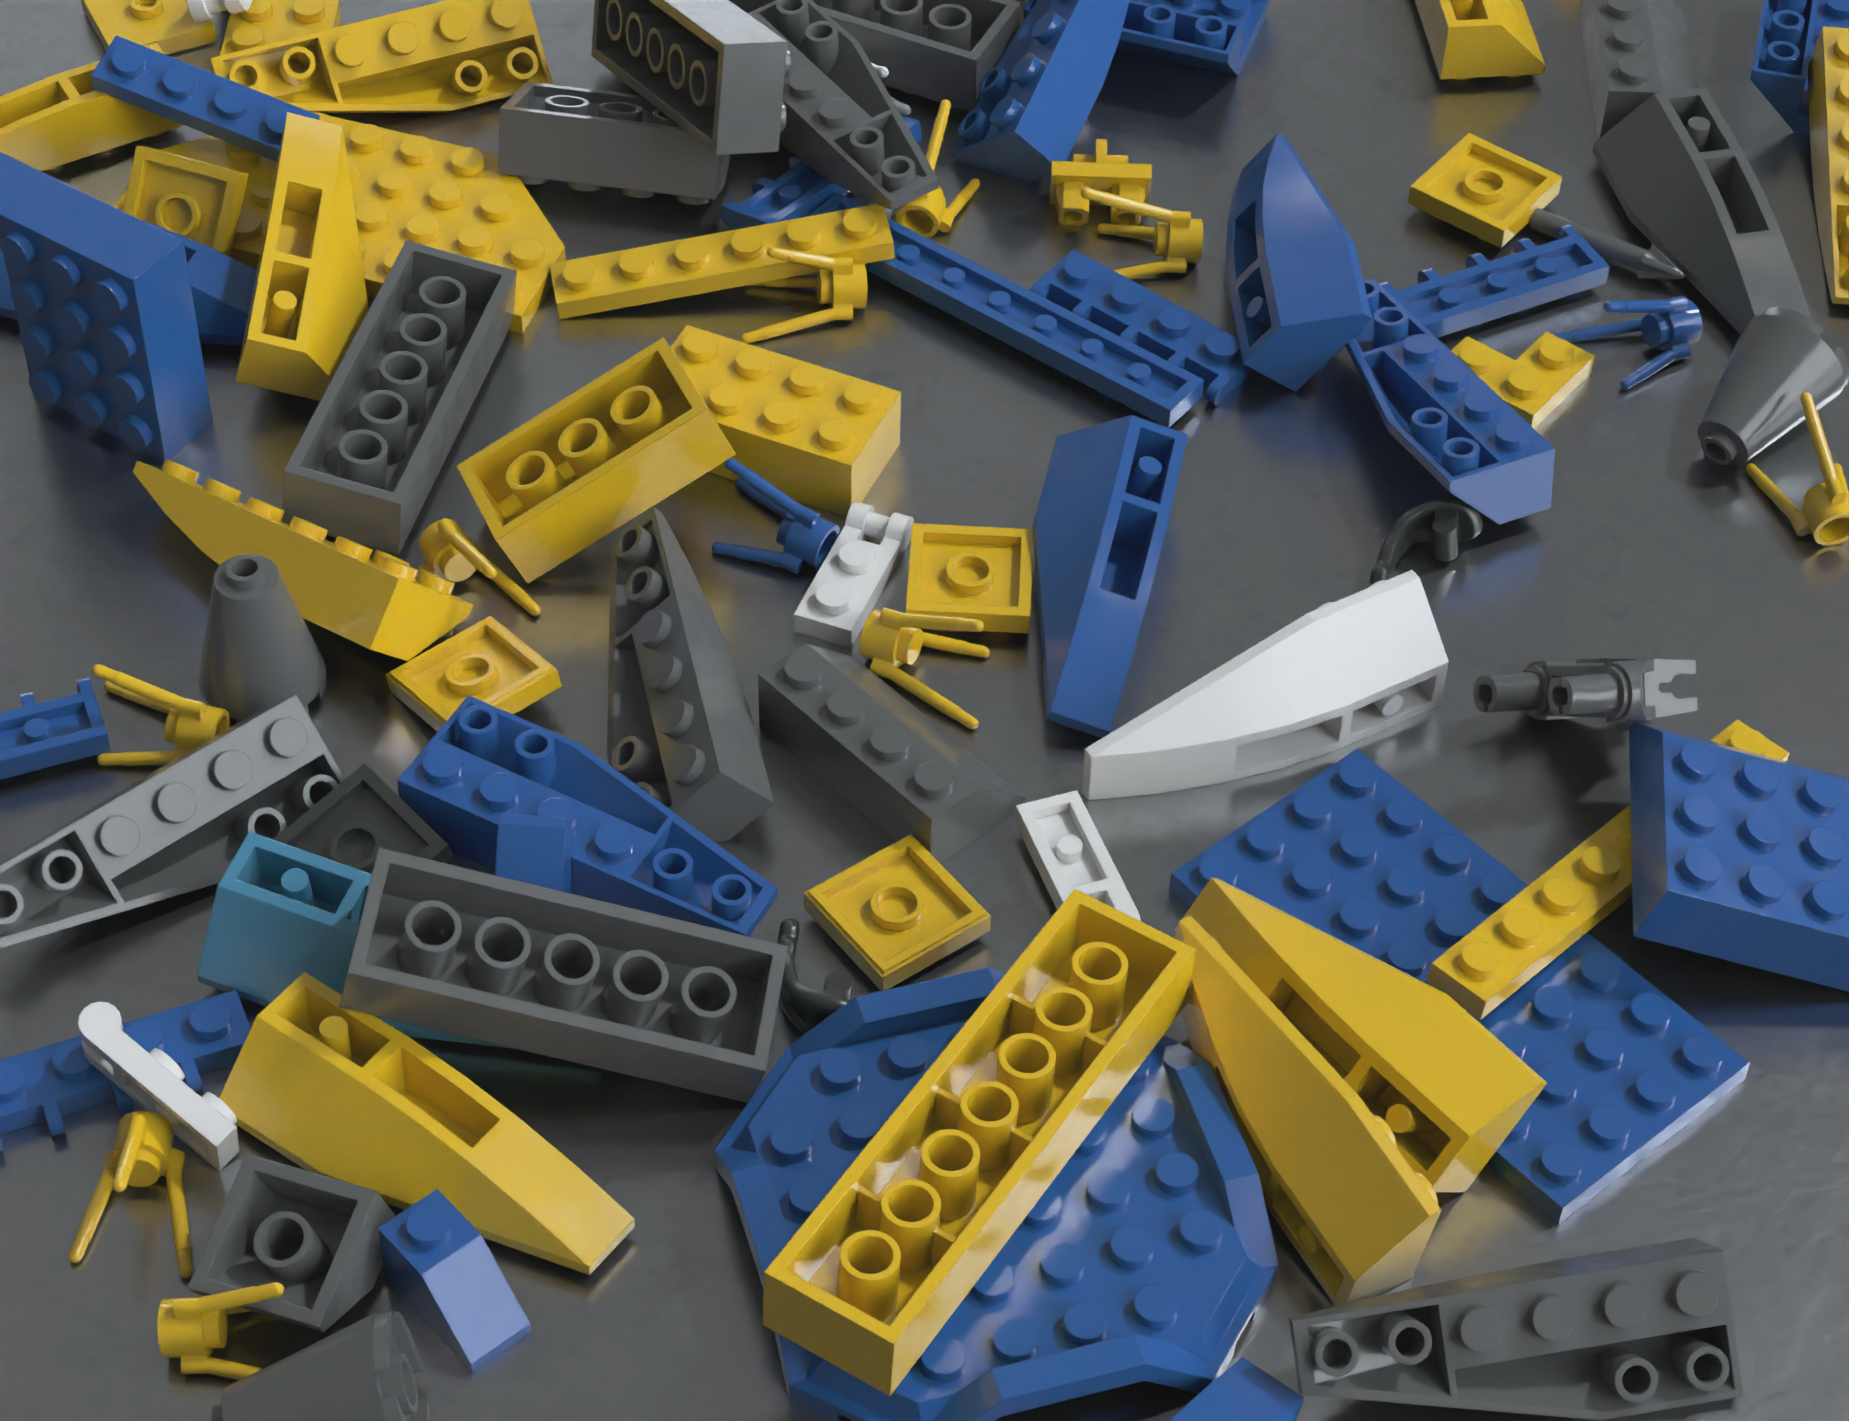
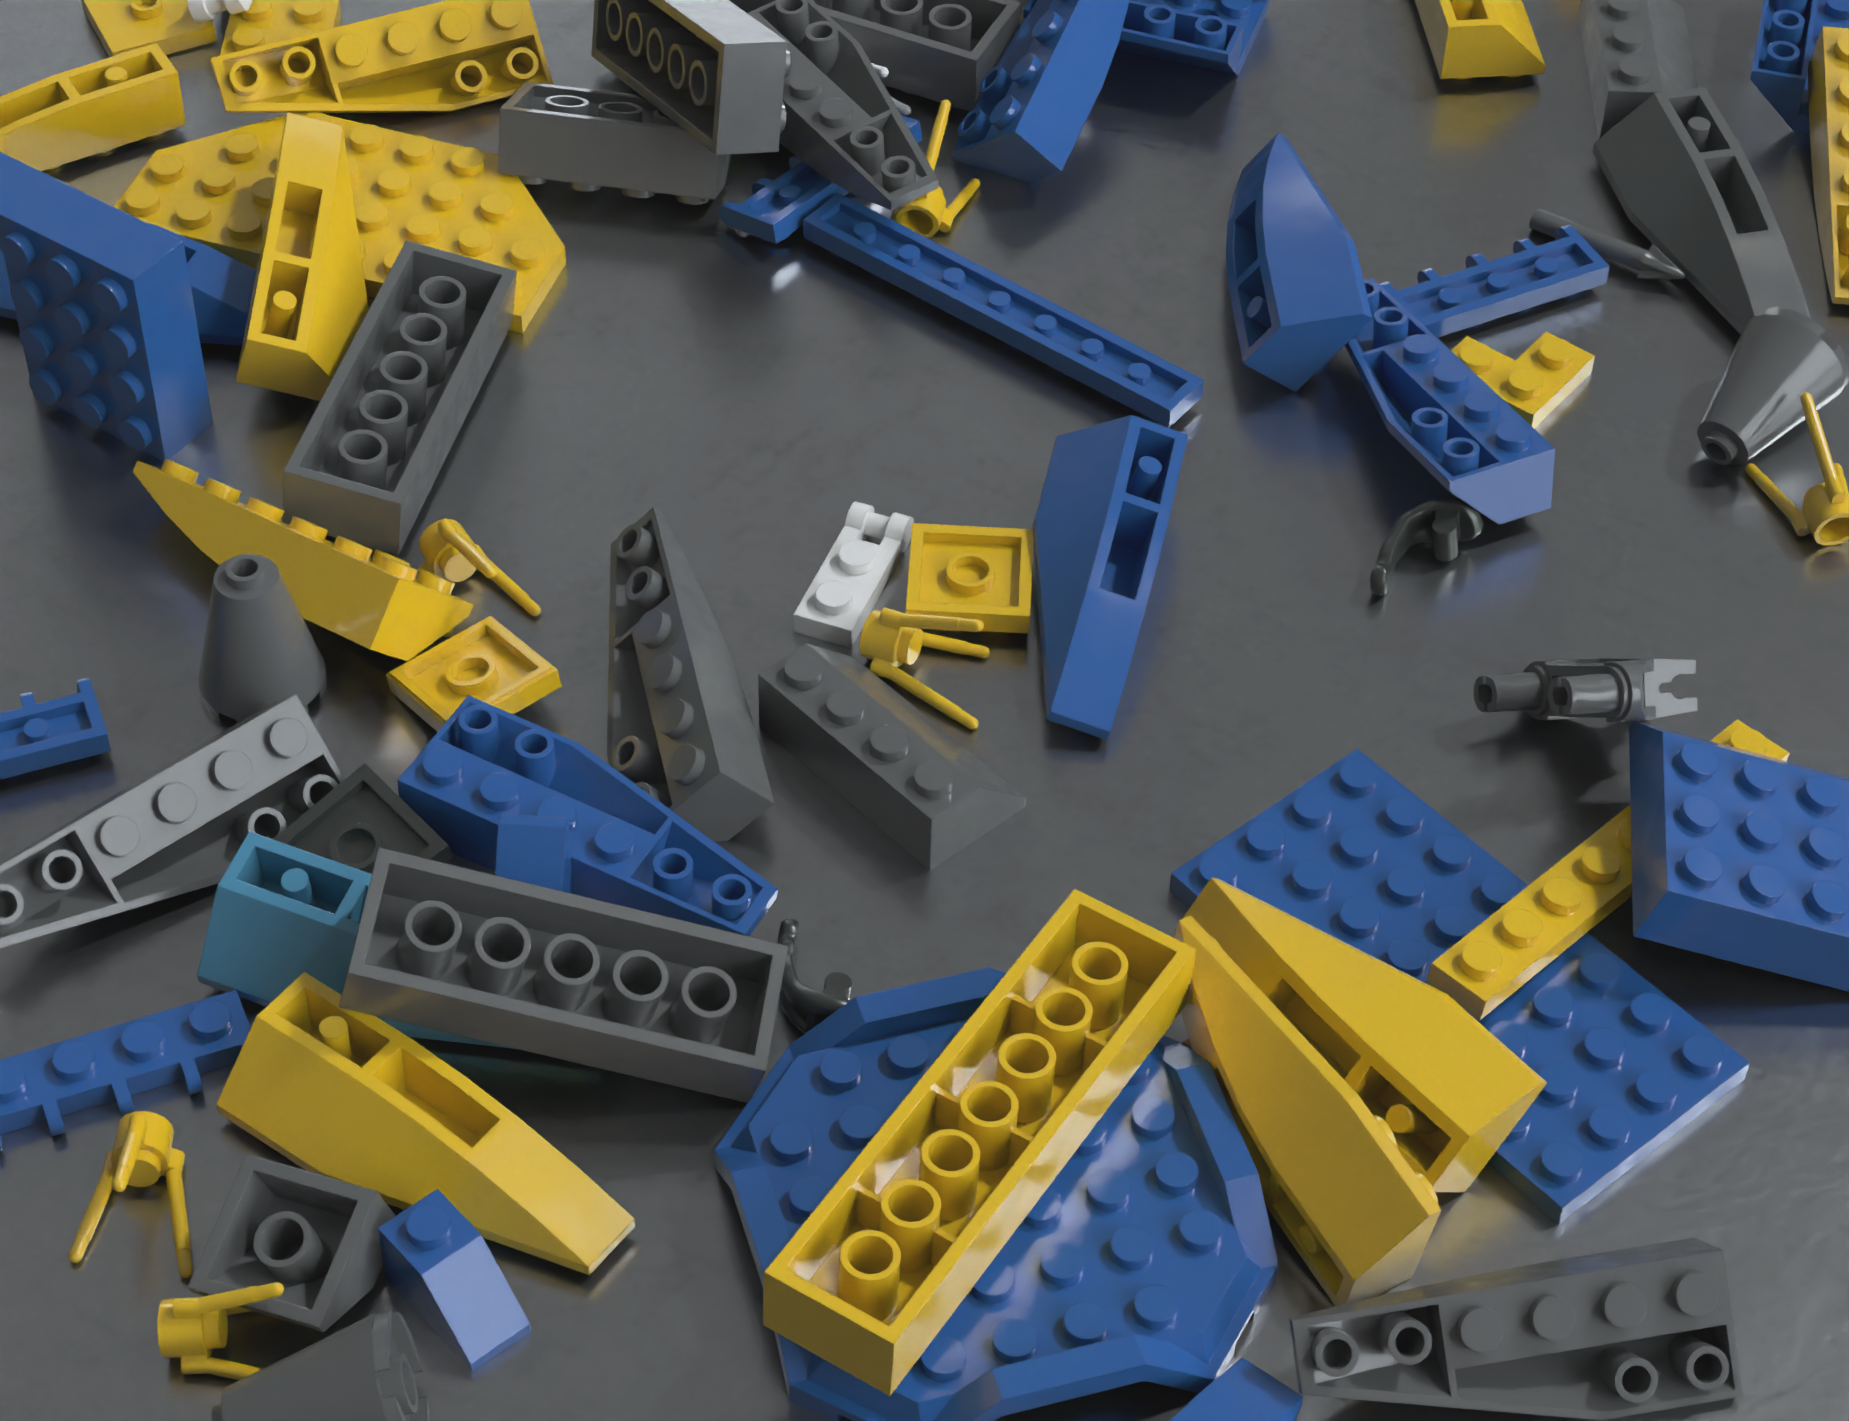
(157, 1085): white plate -> none
(186, 197): yellow plate -> none
(186, 726): yellow plant -> none
(194, 97): blue plate -> none
(595, 460): yellow brick -> none
(716, 261): yellow plate -> none
(793, 421): yellow brick -> none
(802, 531): blue plant -> none
(838, 284): yellow plant -> none
(896, 912): yellow plate -> none
(1071, 851): white plate -> none
(1101, 173): yellow hips -> none
(1146, 321): blue hinge -> none
(1176, 238): yellow plant -> none
(1284, 700): white wedge -> none
(1484, 190): yellow plate -> none
(1668, 326): blue plant -> none

